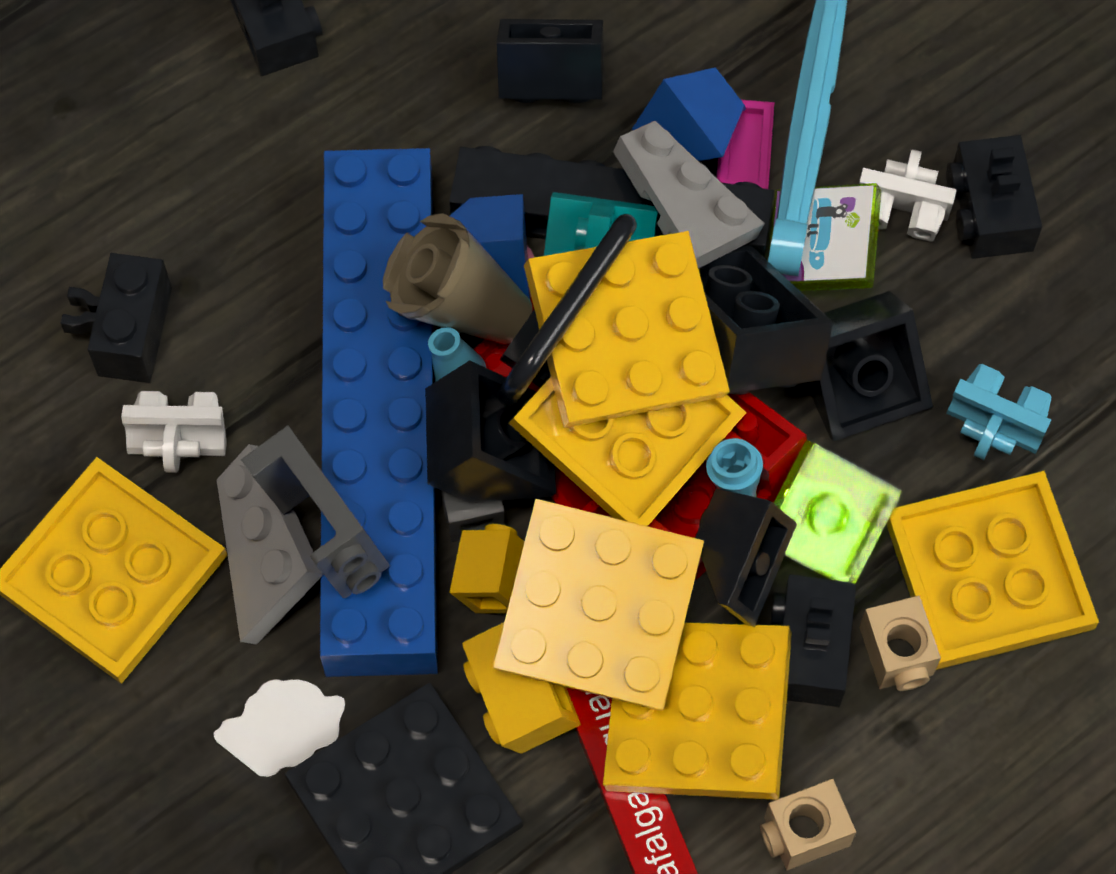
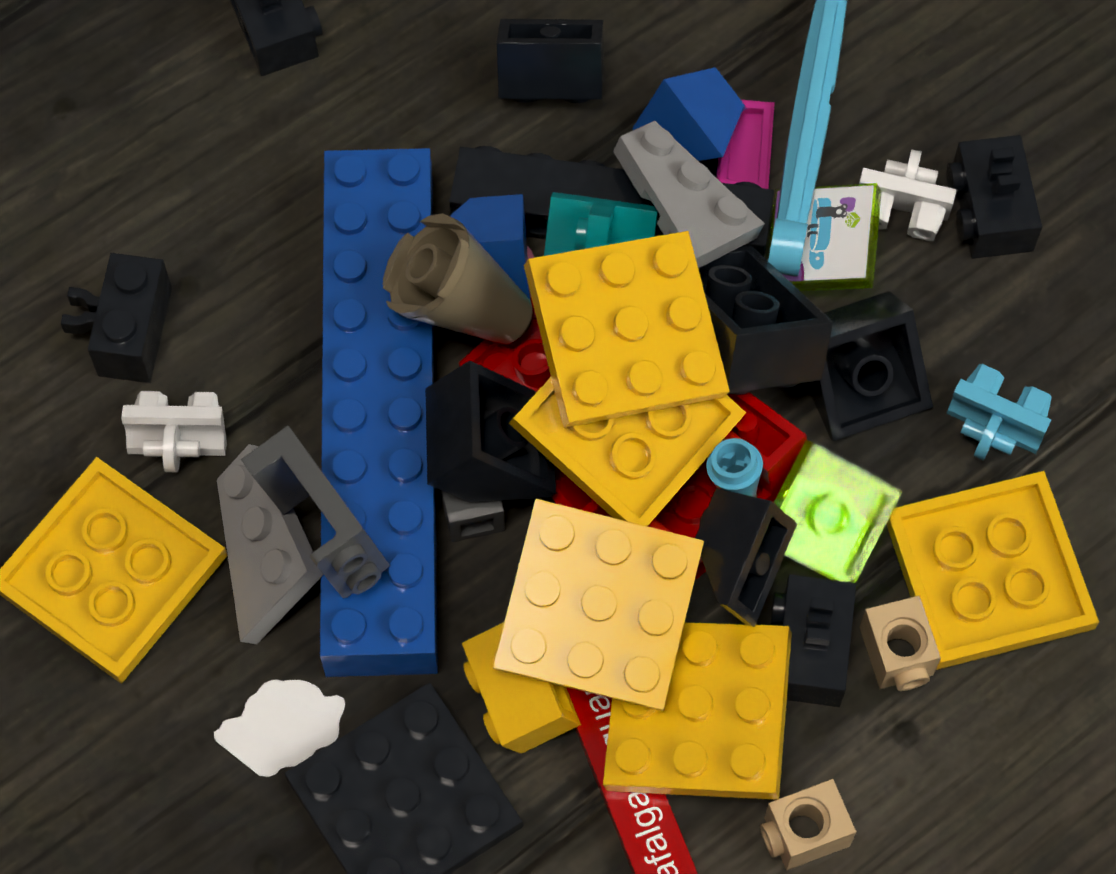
(450, 352): medium azure cone -> none
(487, 568): yellow brick -> none
(531, 346): black bar -> none

